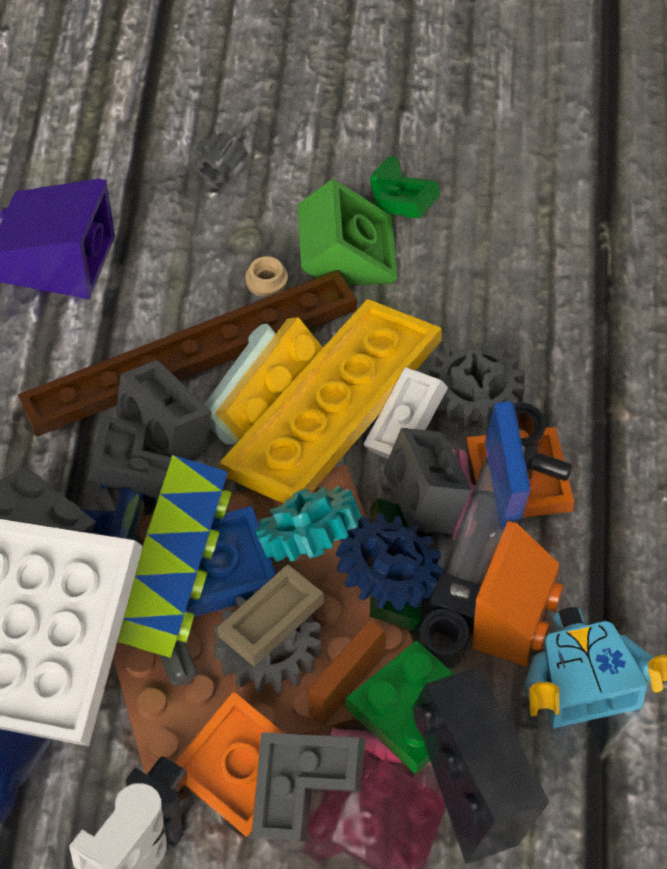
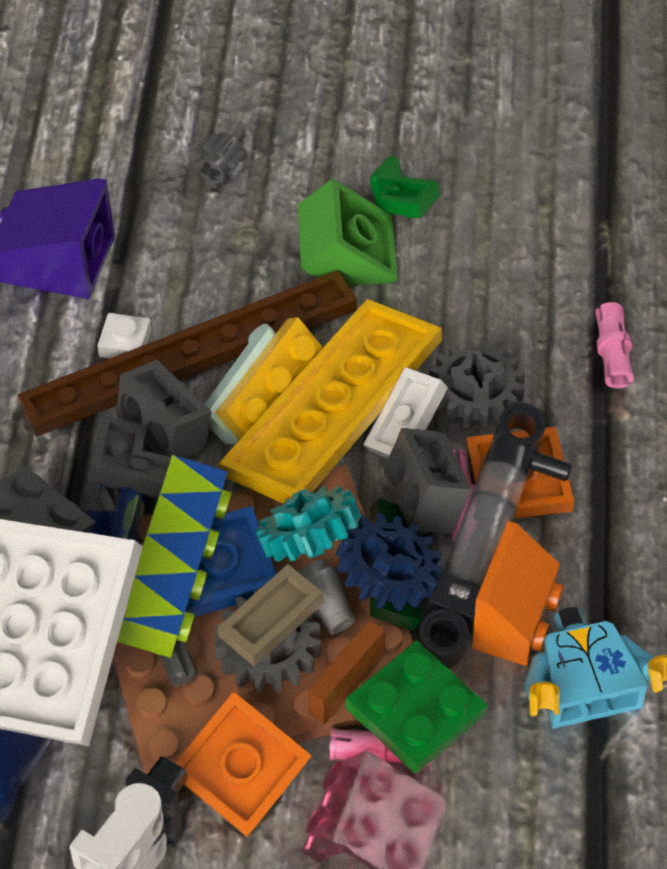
(123, 334): none -> white plate
(266, 276): tan plate -> none
(290, 770): dark grey plate -> none
(335, 611): none -> light grey cone
(478, 765): black wedge -> none
(507, 464): blue tile -> none
(614, 345): none -> bright pink pin

